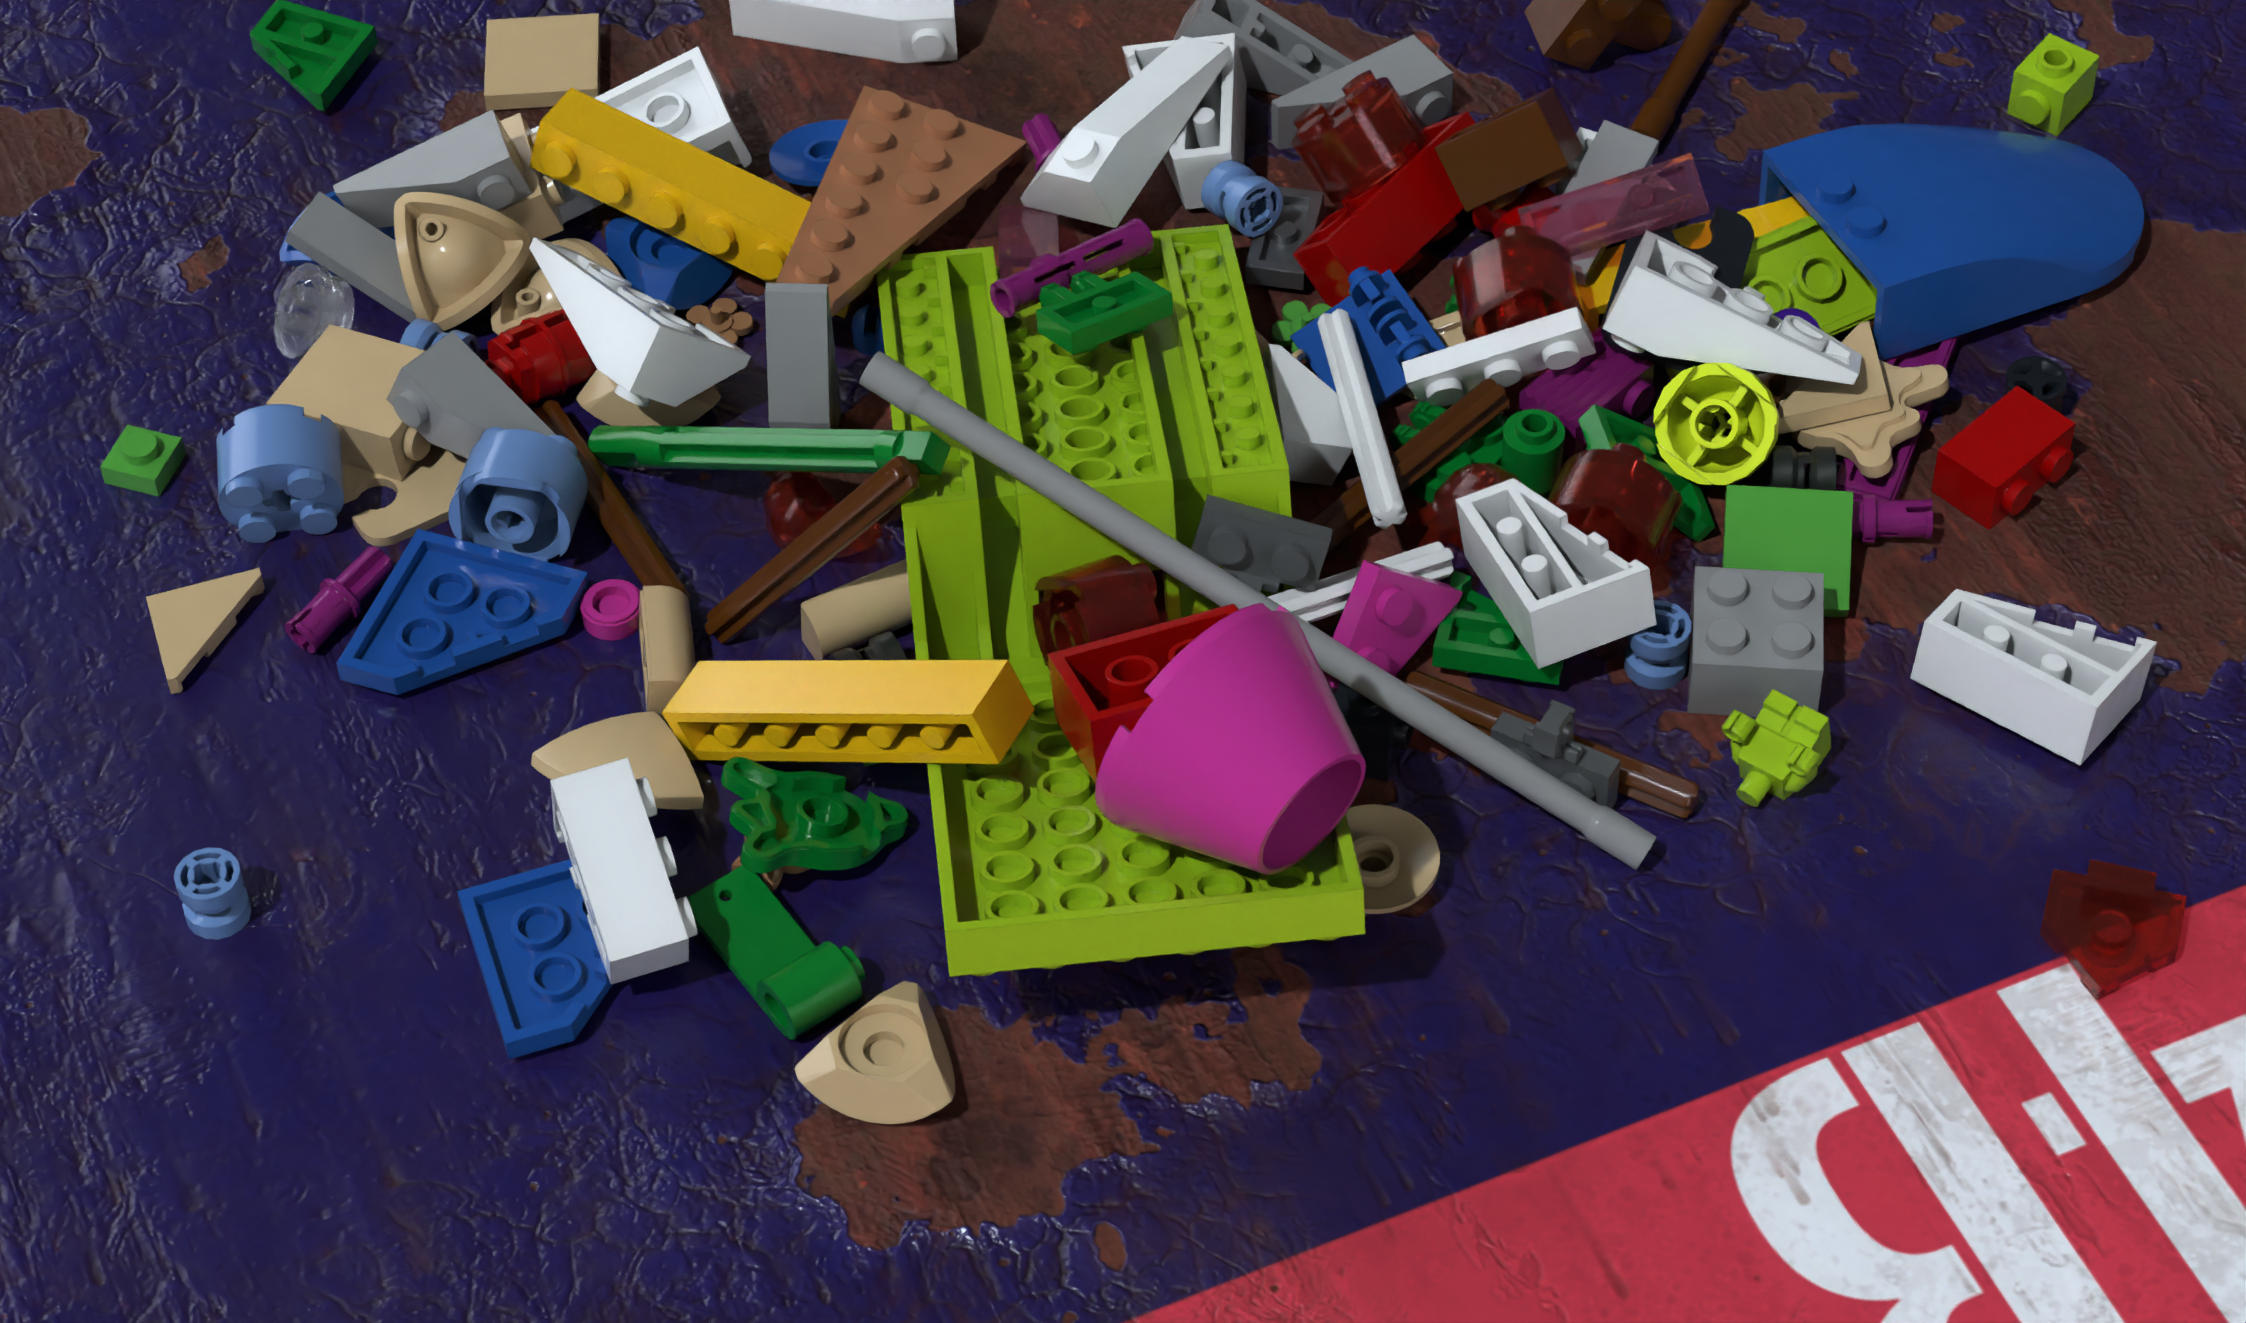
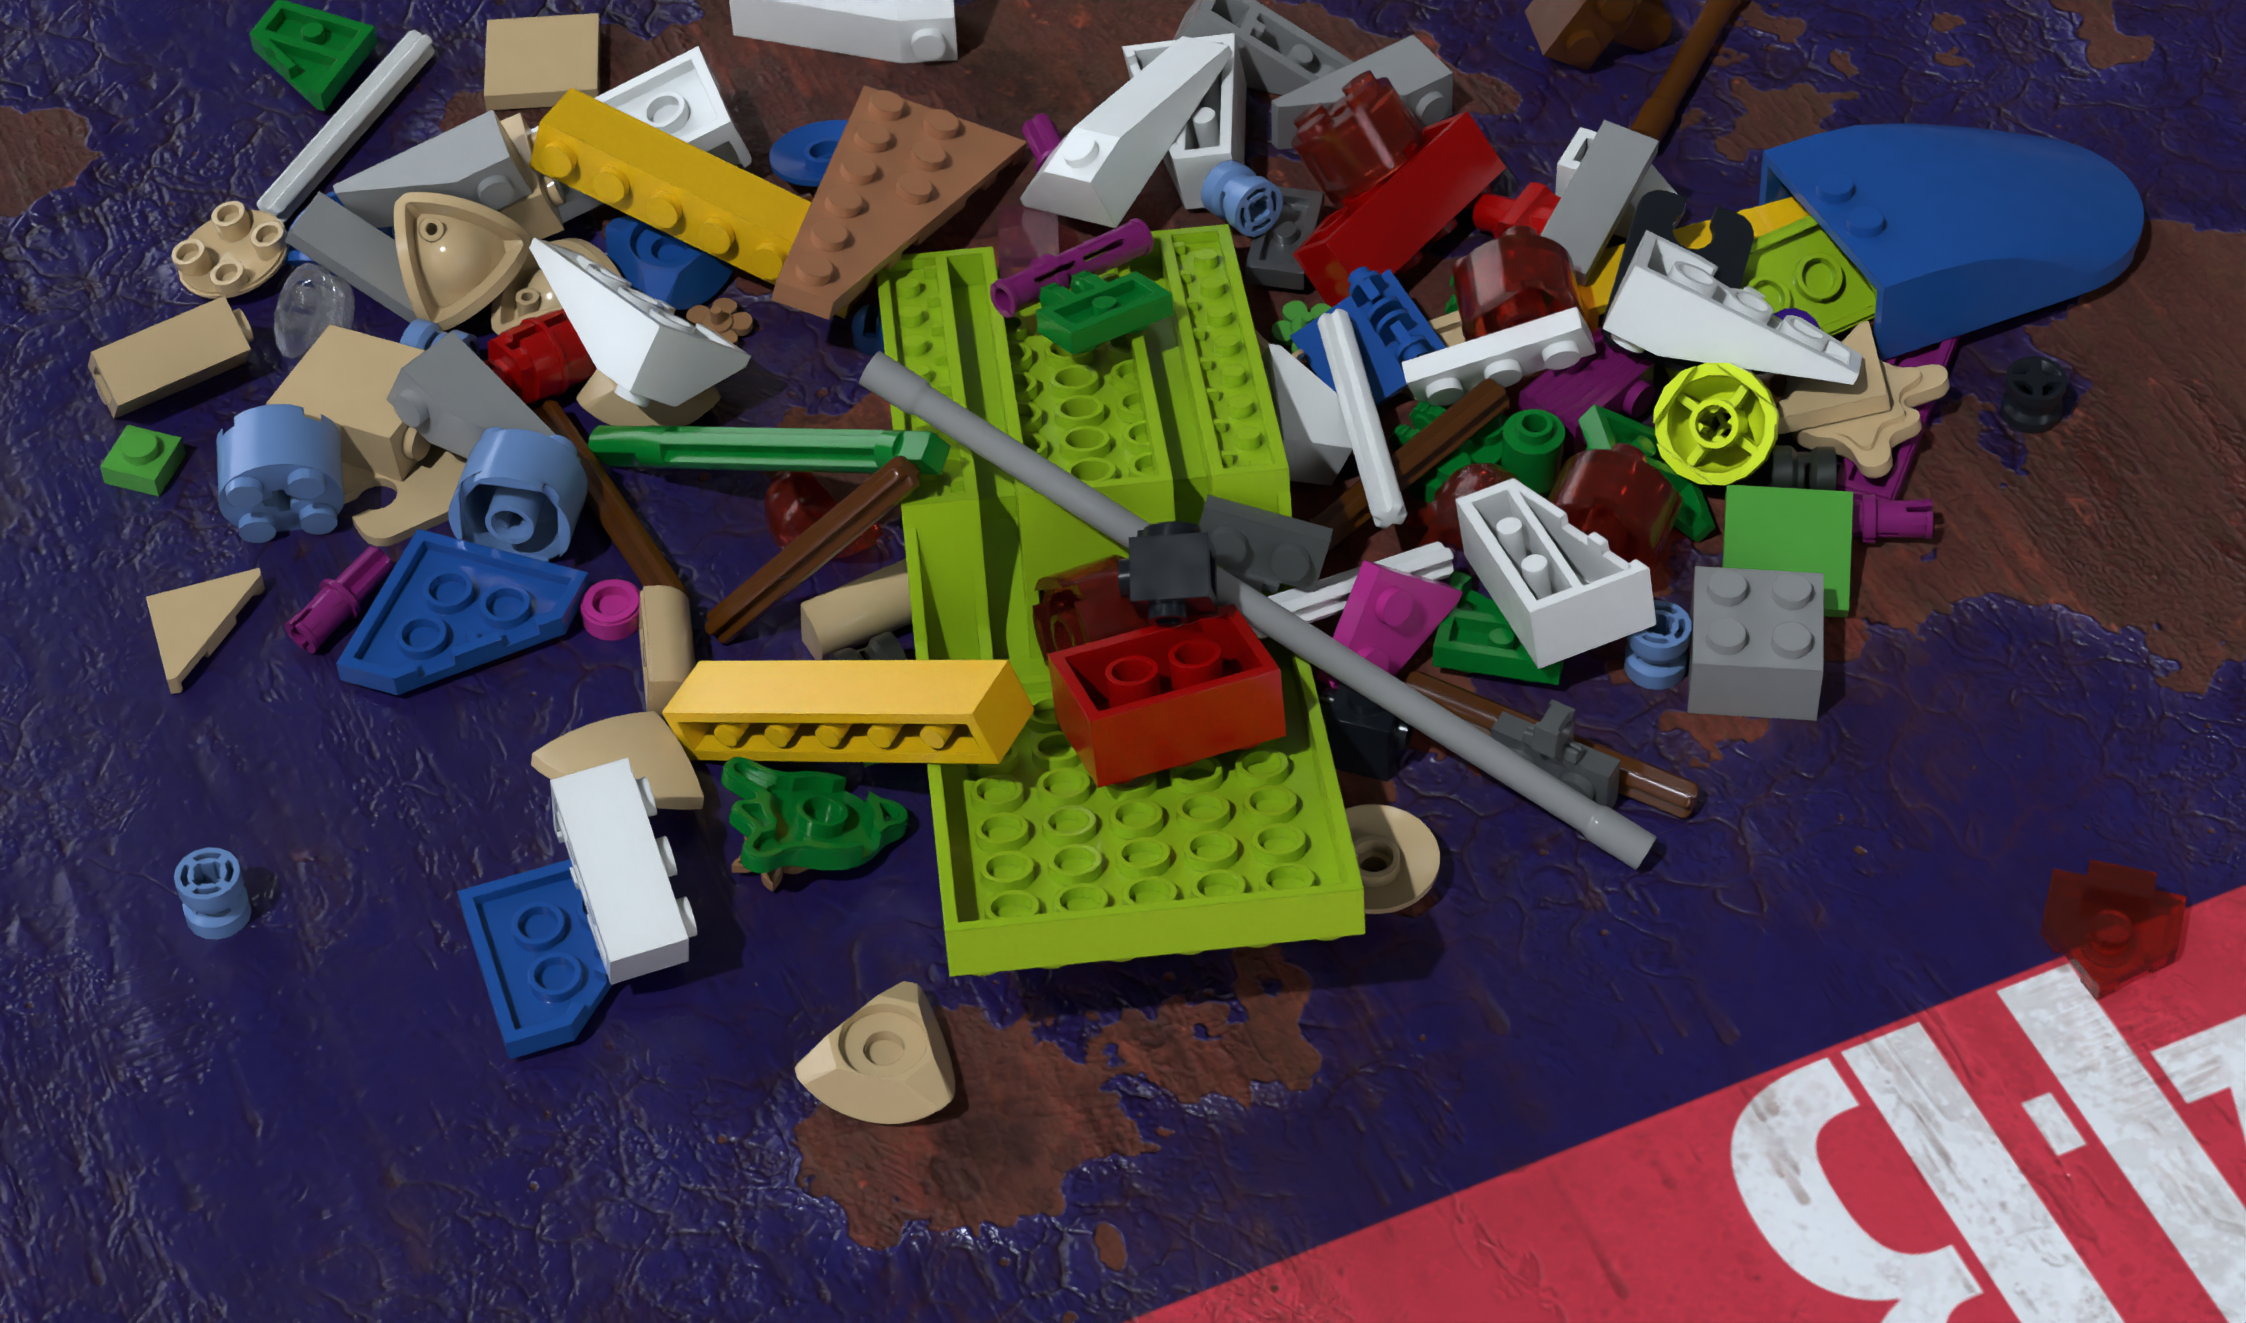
(170, 356): none -> tan brick
(231, 252): none -> tan dish
(347, 126): none -> white axle
(773, 956): green door -> none
(801, 357): light grey slope -> none
(1170, 573): none -> black brick
(1236, 748): dark pink cone -> none
(1509, 151): reddish brown brick -> none
(1620, 206): clear pink tile -> none
(1778, 748): lime piece -> none
(2004, 458): red brick -> none
(2030, 674): white wedge -> none
(2053, 84): lime brick -> none

